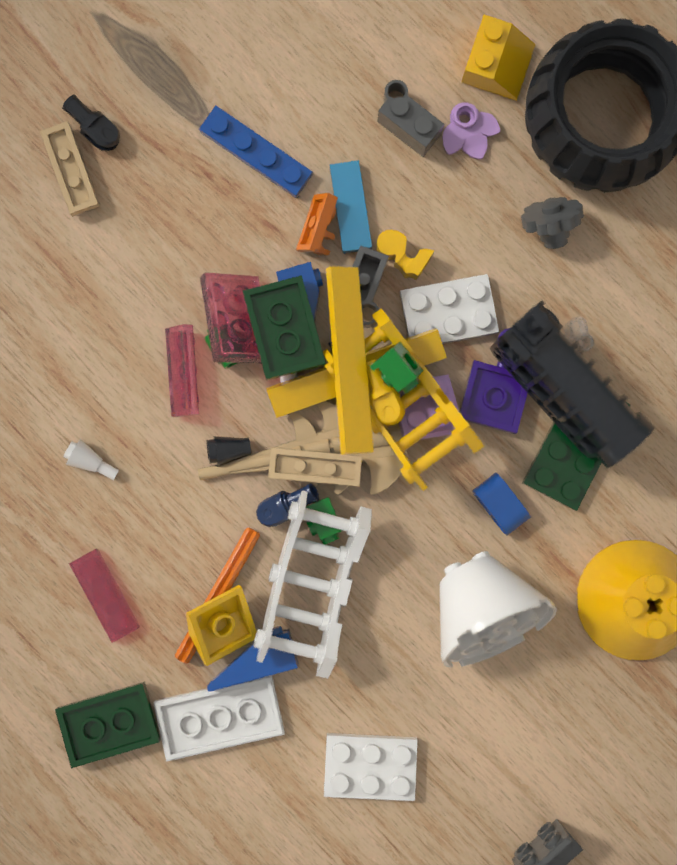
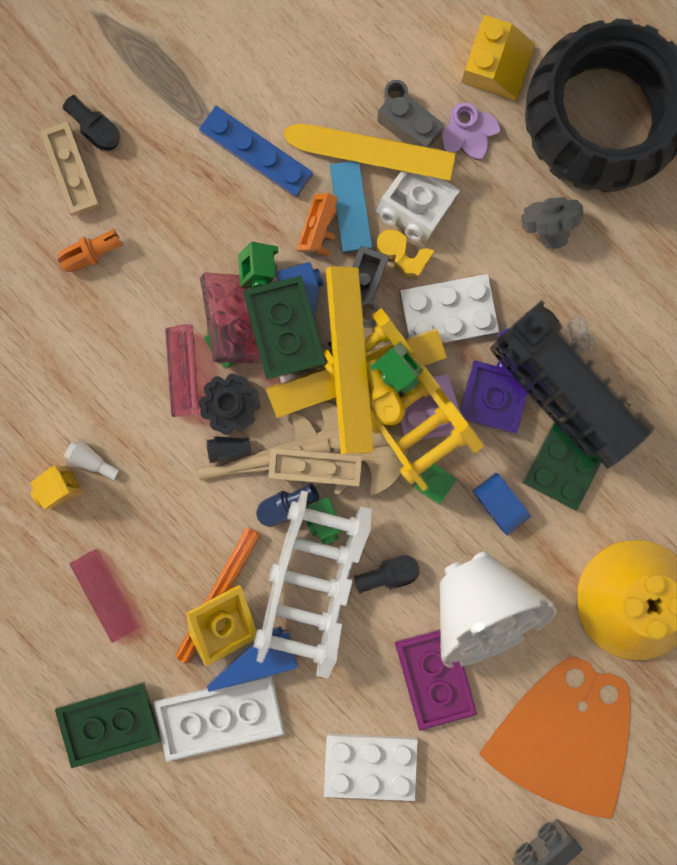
(54, 487): none -> yellow slope
(88, 251): none -> orange arm
(229, 404): none -> black plant
(257, 264): none -> green brick
(371, 150): none -> yellow piece
(391, 574): none -> black arm
(416, 204): none -> white plate
(435, 691): none -> magenta tile
(438, 483): none -> green brick
(564, 751): none -> orange piece

